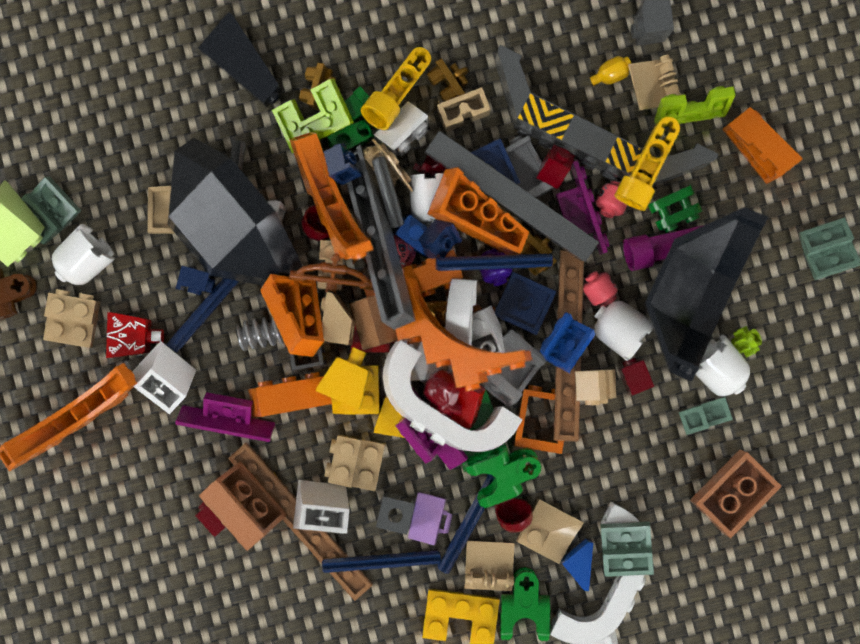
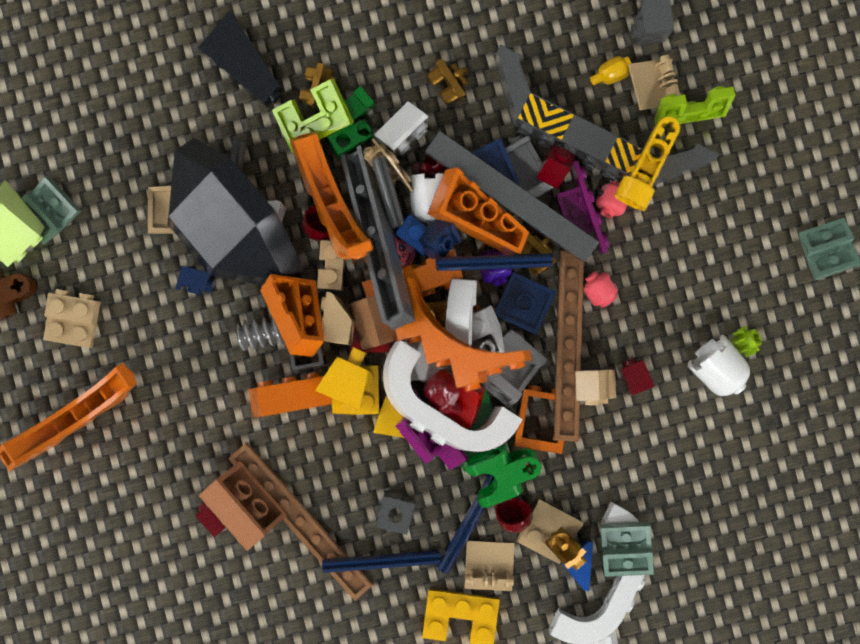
(81, 256): white cylinder -> none
(130, 335): red torso -> none
(164, 377): white slope -> none
(201, 314): dark blue axle -> none
(226, 416): magenta bracket -> none
(321, 507): white slope -> none
(334, 269): dark orange piece -> none
(341, 164): dark blue brick -> none
(355, 462): tan plate -> none
(382, 107): yellow beam -> none
(428, 517): lavender piece -> none
(454, 111): tan brick -> none
(525, 604): green piece -> none
(566, 343): blue bracket -> none
(566, 549): none -> pearl gold hips
(622, 328): white cylinder -> none
(643, 251): magenta beam -> none
(689, 212): green brick -> none
(697, 285): black panel -> none
(705, 415): sand green slope -> none
(735, 493): nougat brick -> none
(761, 145): orange wedge -> none

